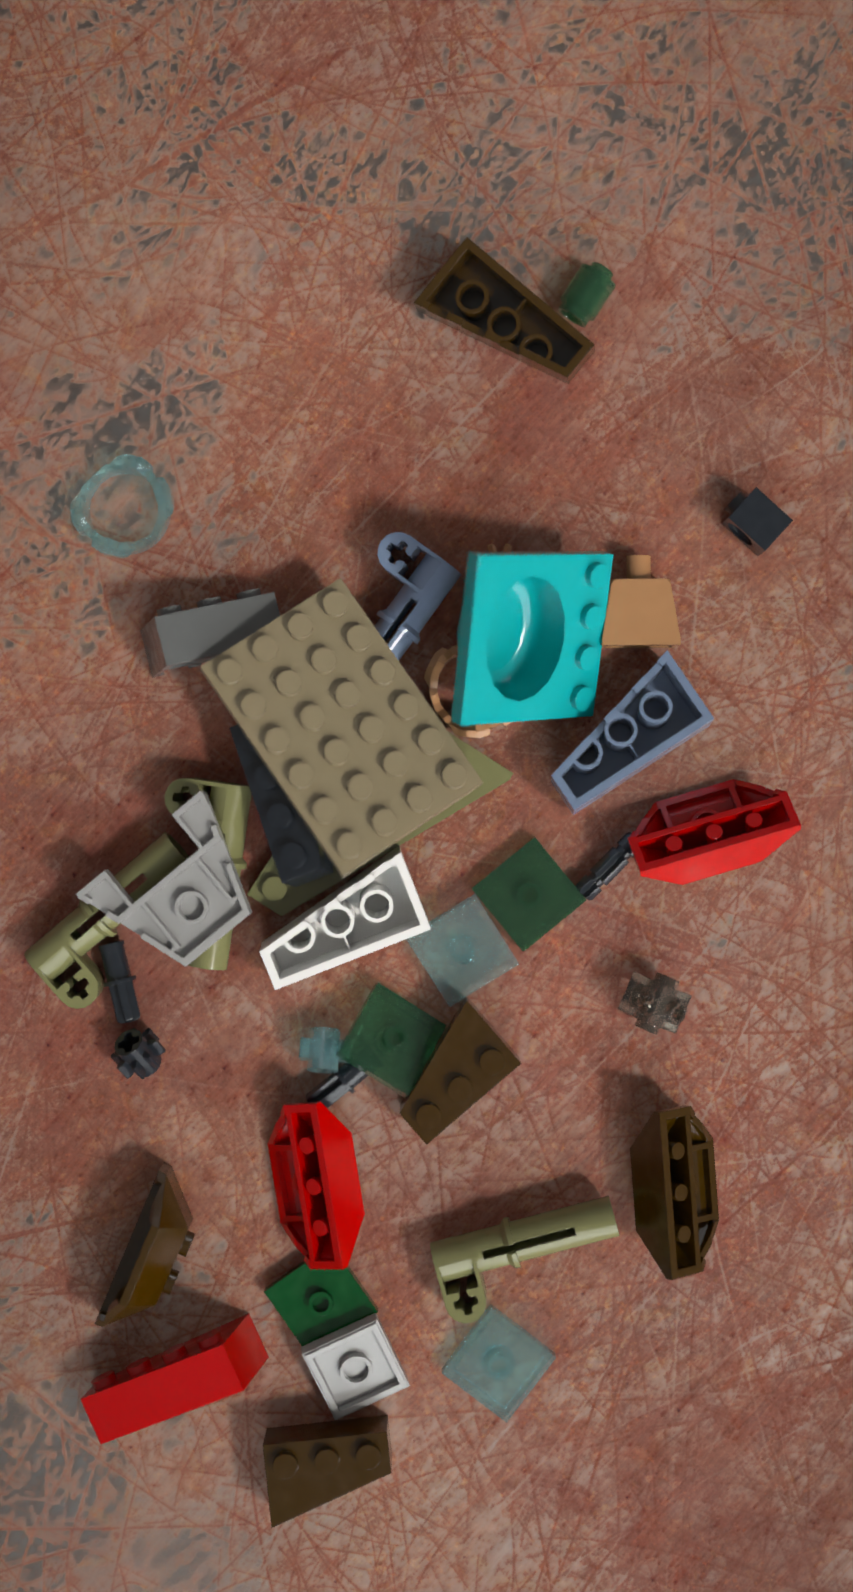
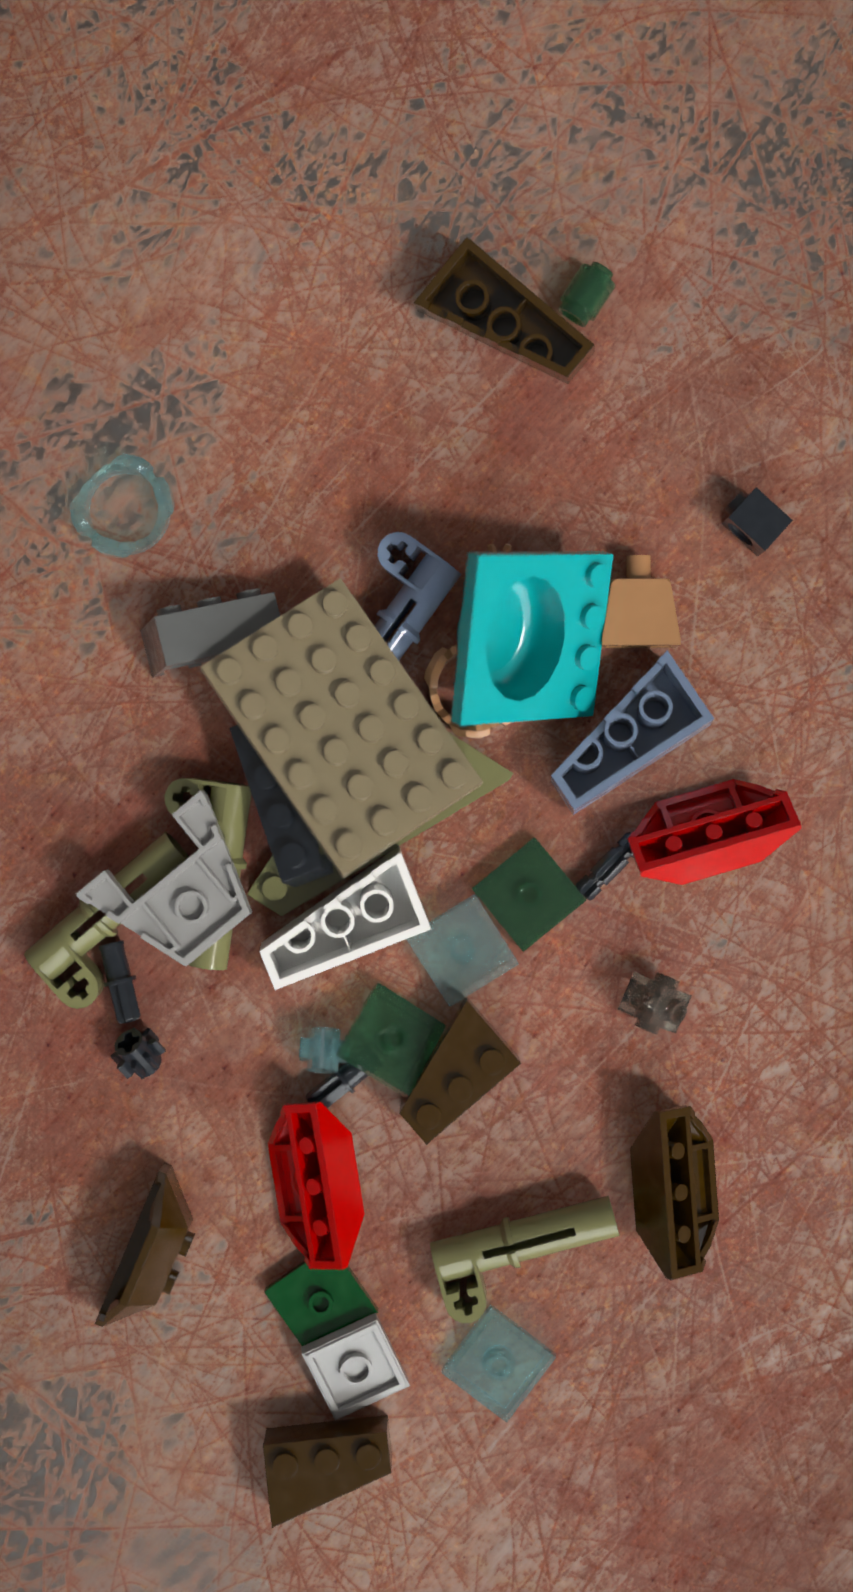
(175, 1380): red wedge -> none

